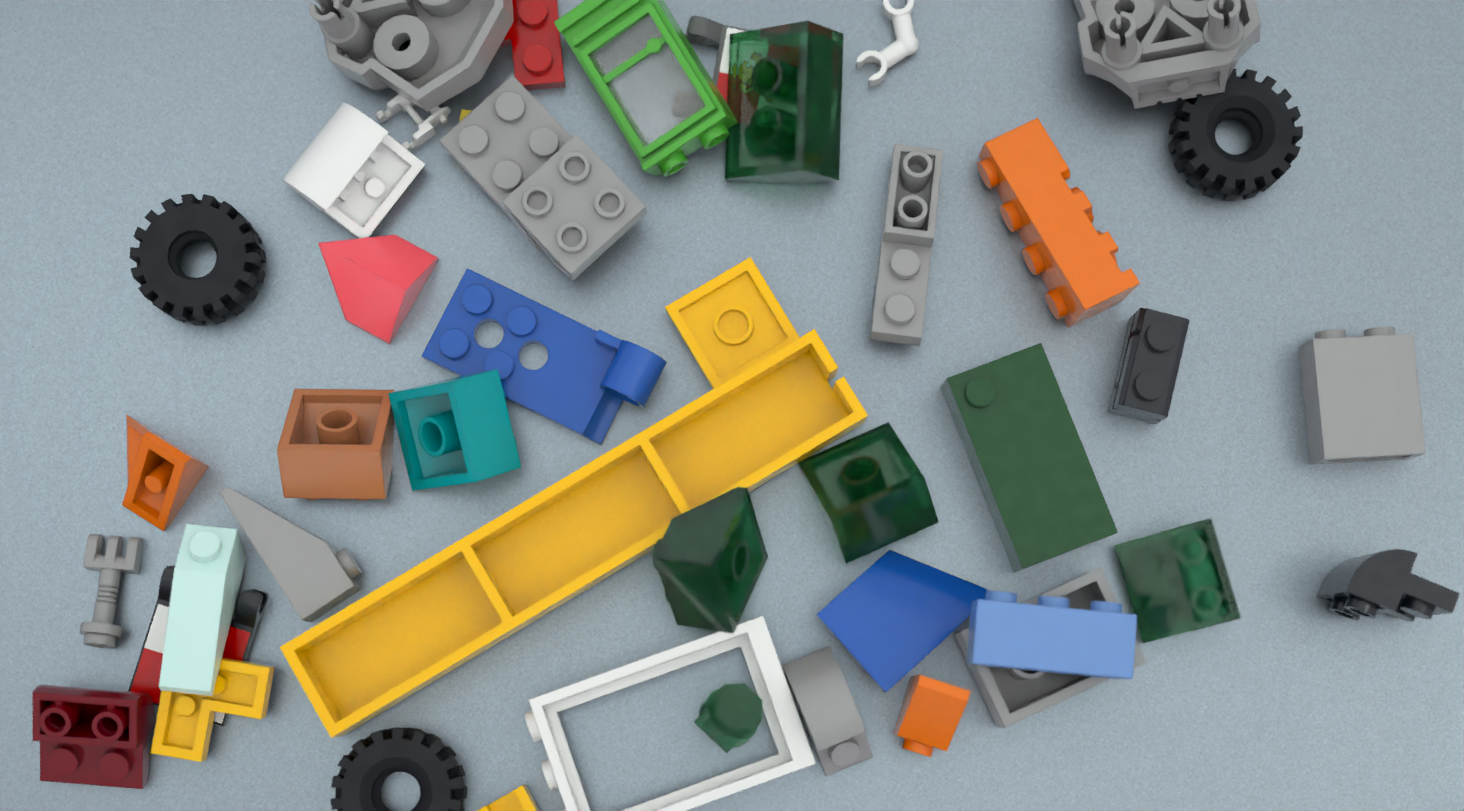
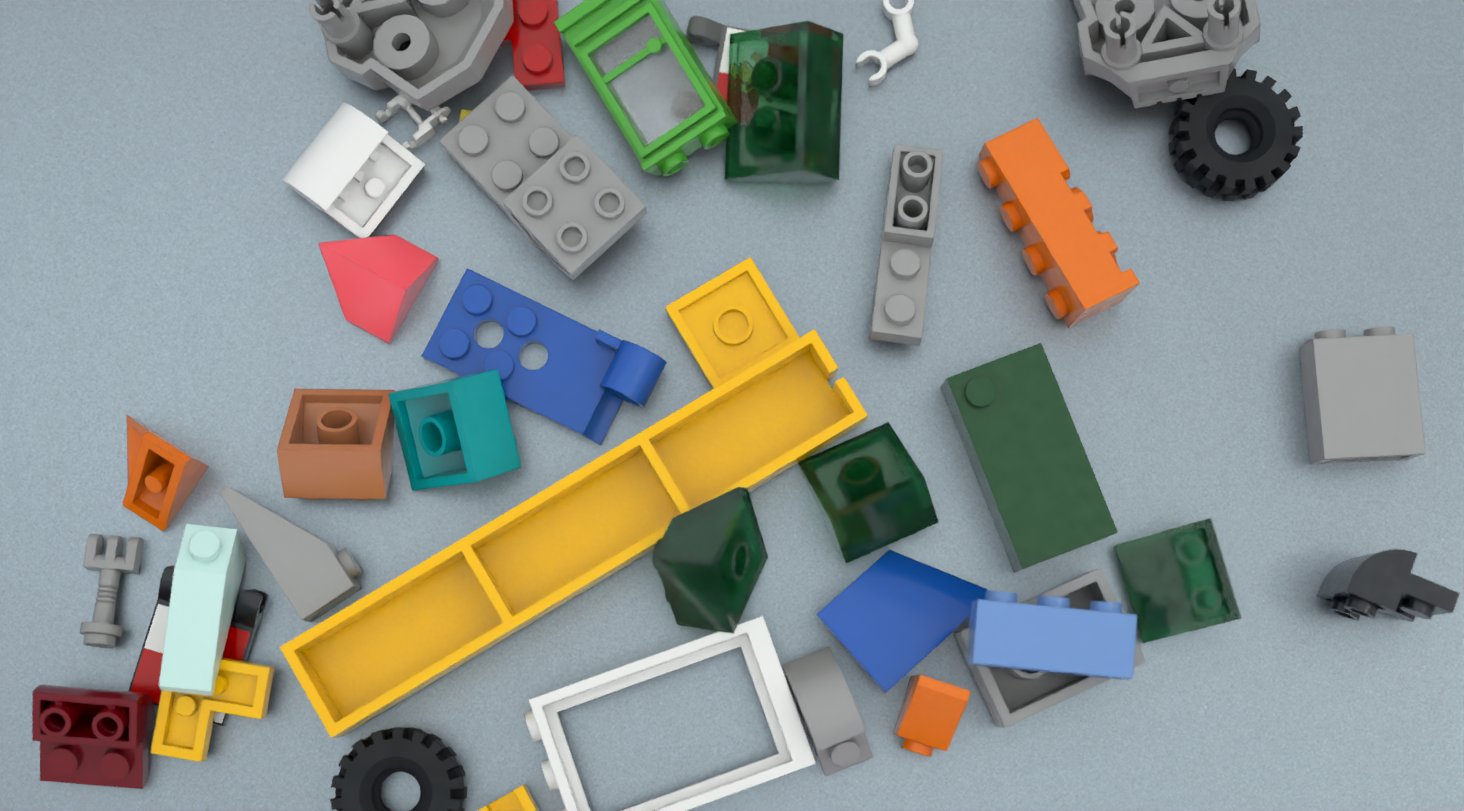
(221, 289): black tyre -> none
(730, 715): clear green piece -> none
(1149, 366): black brick -> none

